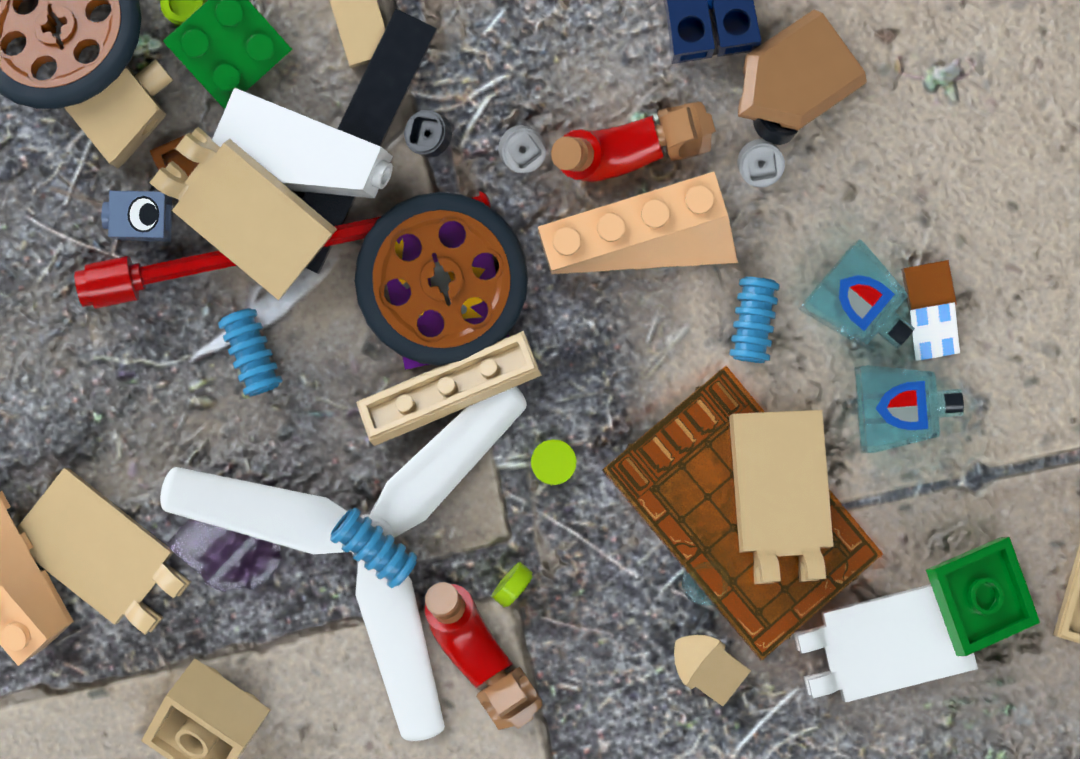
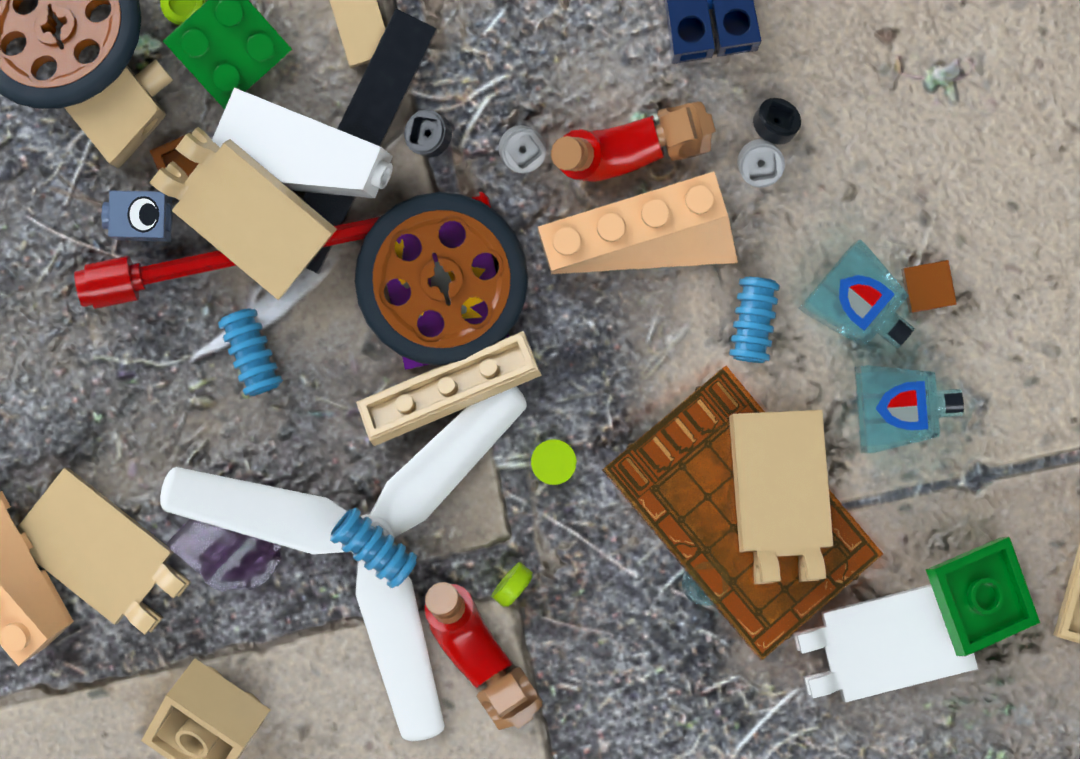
(707, 666): tan tile -> none
(799, 74): medium nougat tile -> none
(935, 331): white sticker -> none

